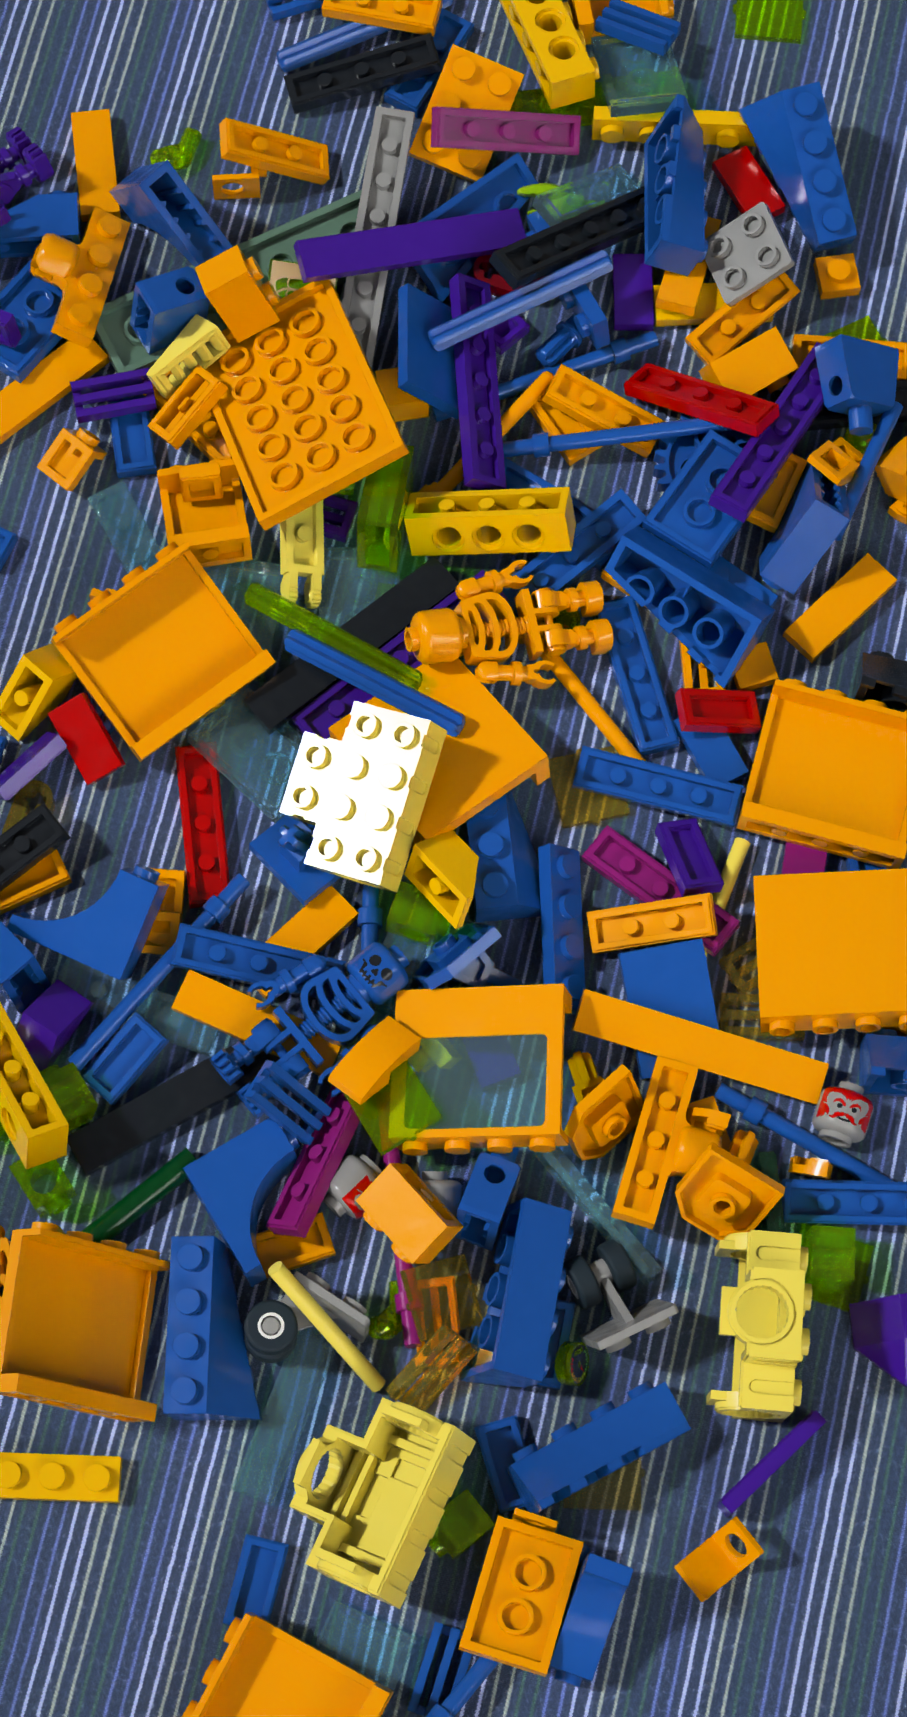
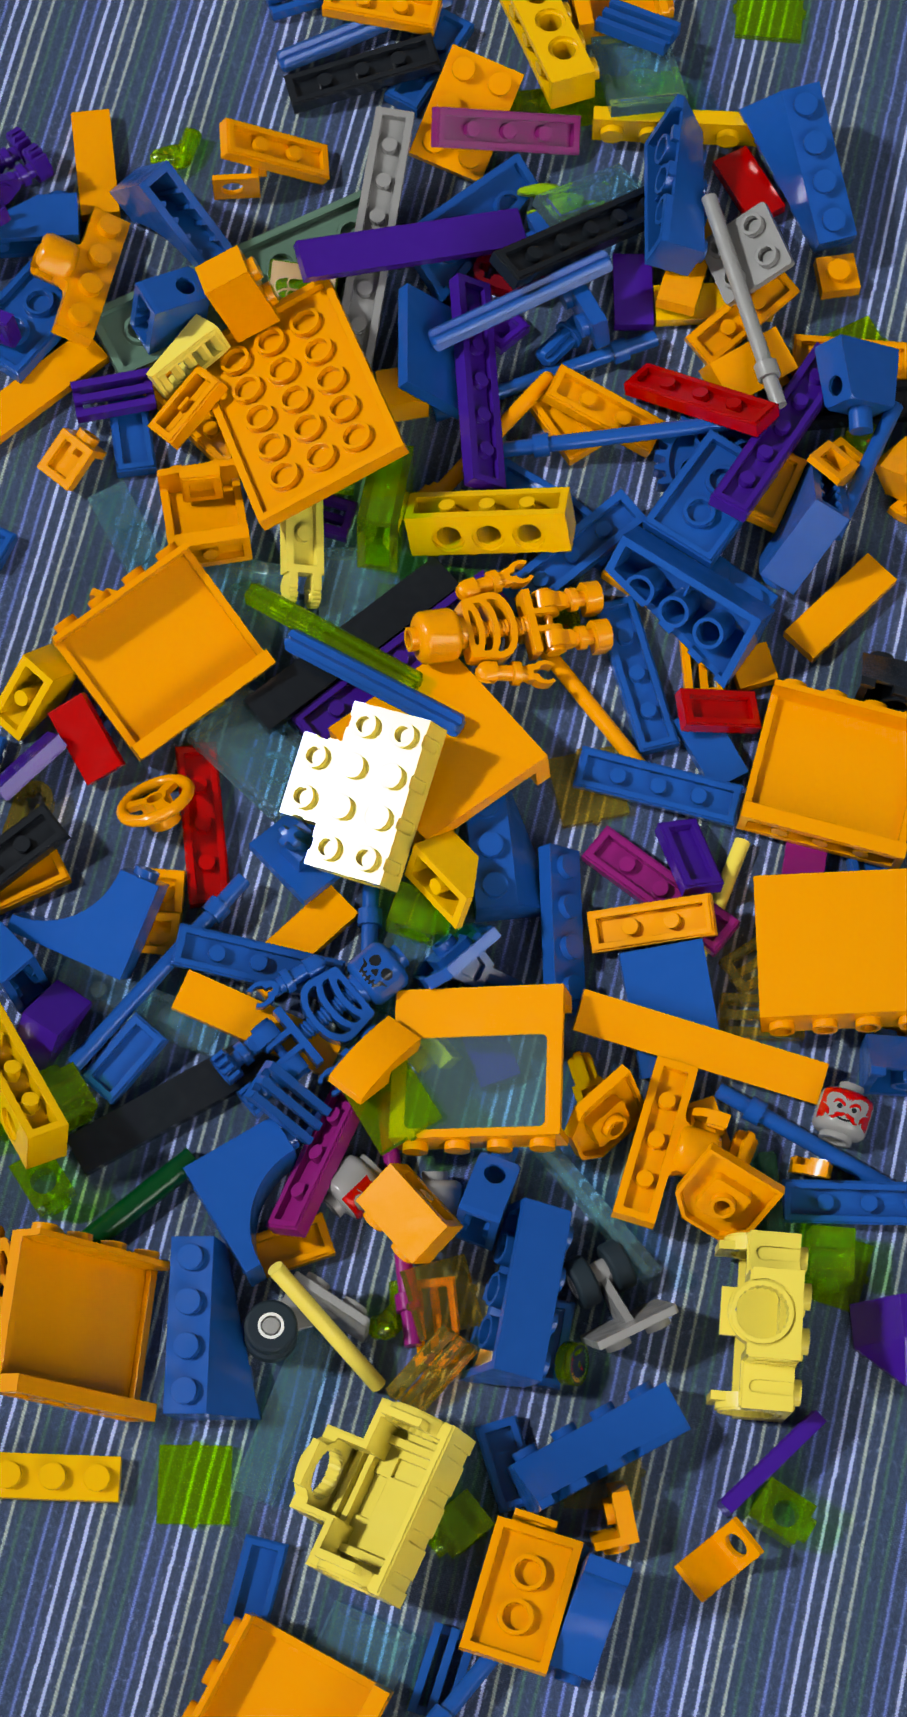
(158, 807): none -> light orange piece
(194, 1484): none -> clear neon green piece
(617, 1511): none -> light orange bracket
(761, 1513): none -> clear neon green brick
(766, 367): none -> light grey bar

